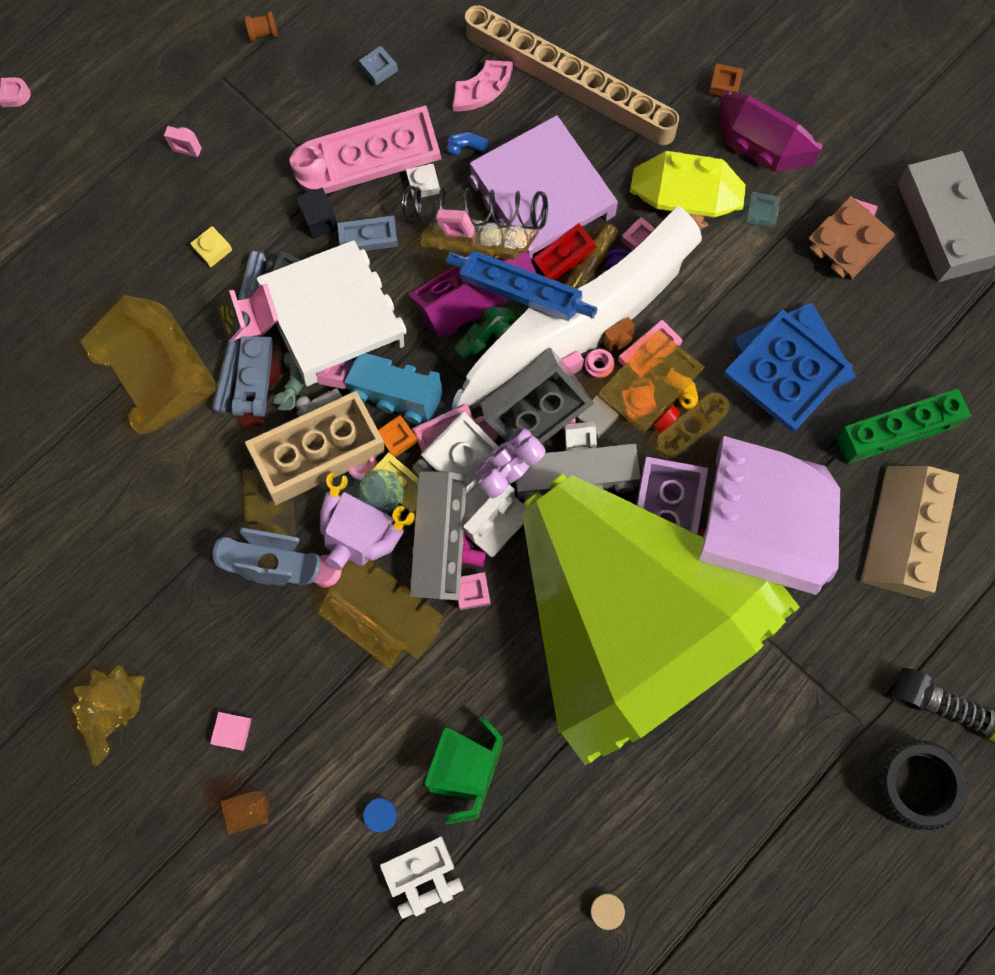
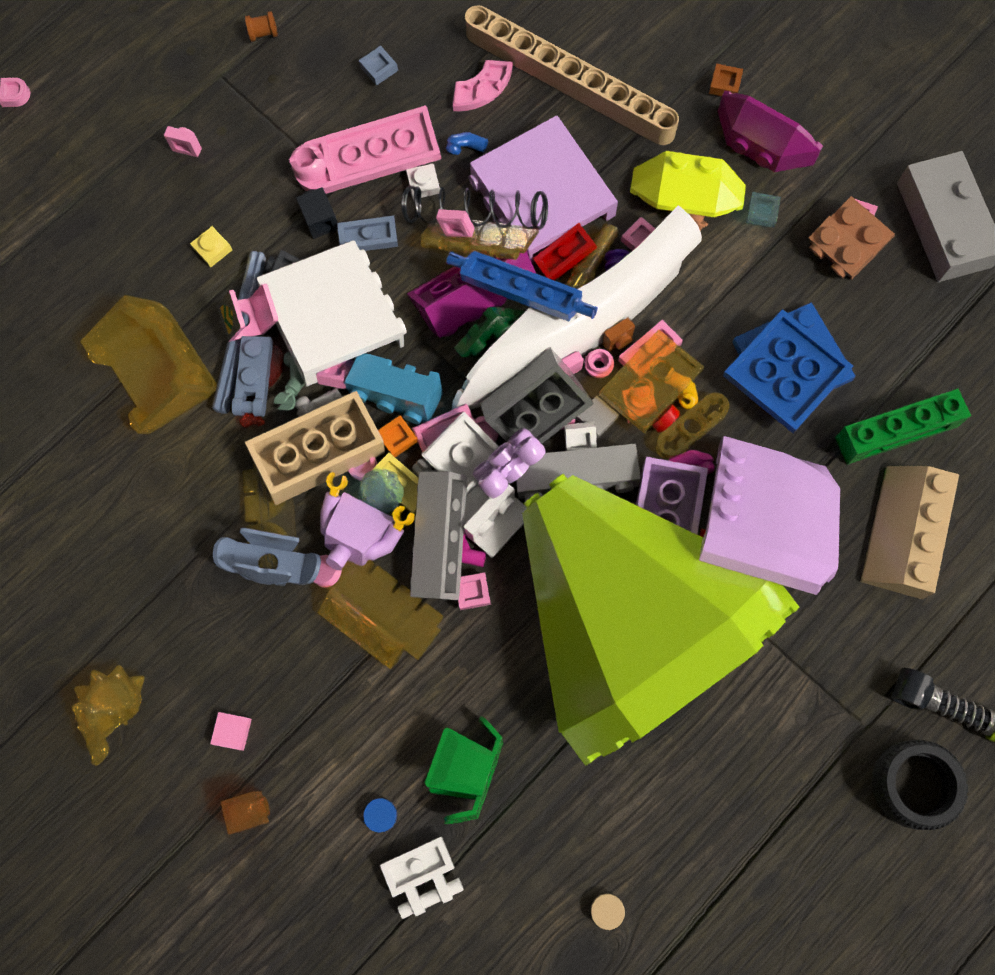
(695, 458): none -> dark pink arm

